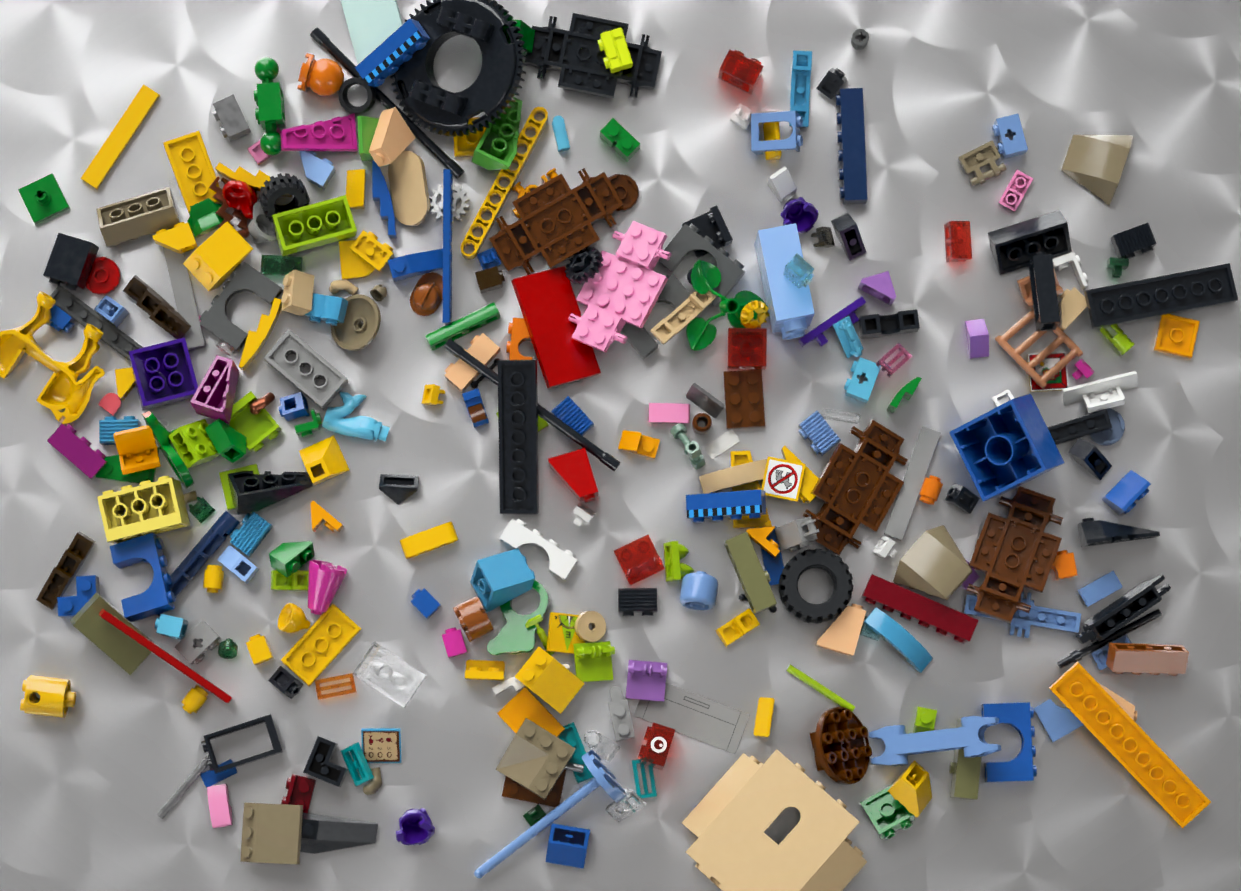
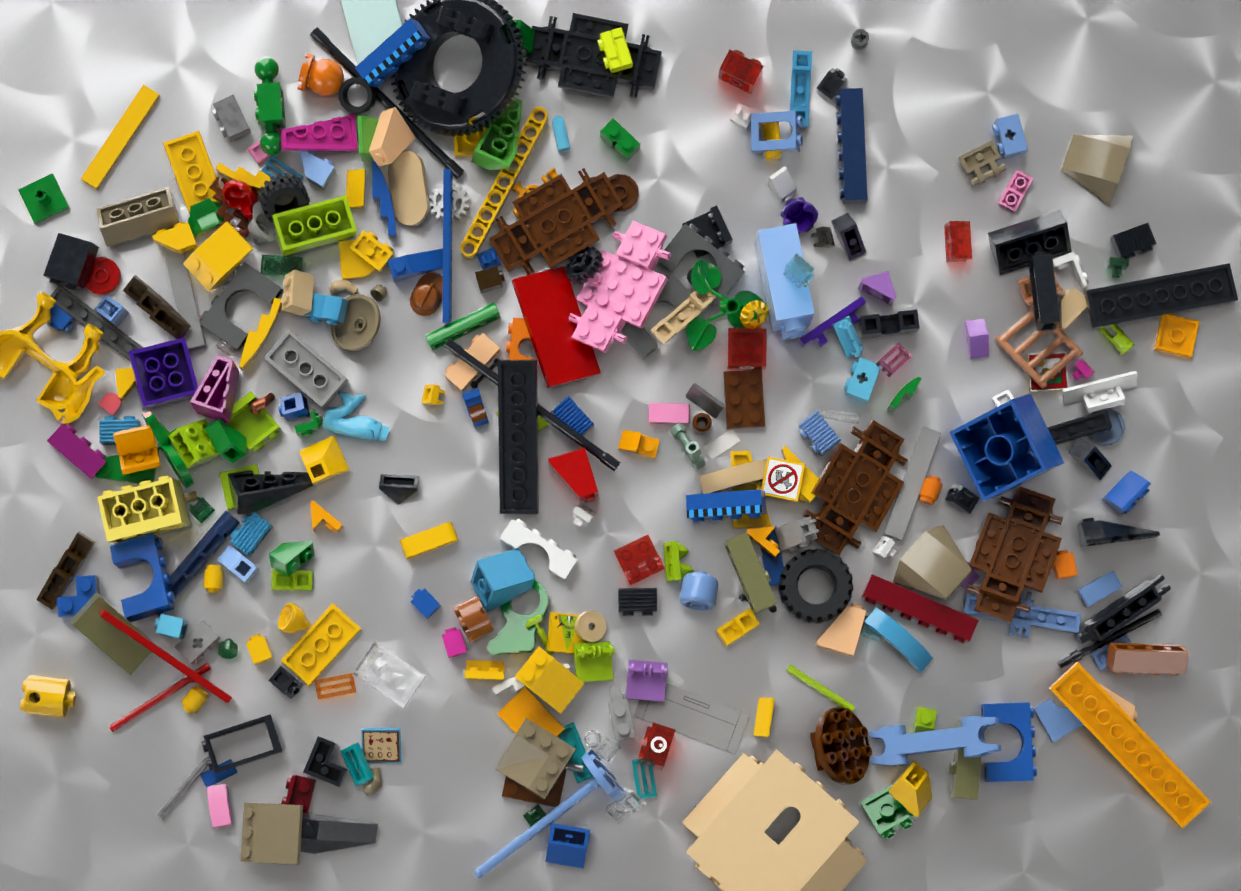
(156, 699): none -> red bar
(269, 165): none -> dark azure tile
(323, 584): dark pink cone -> none
(415, 827): dark purple helmet -> none

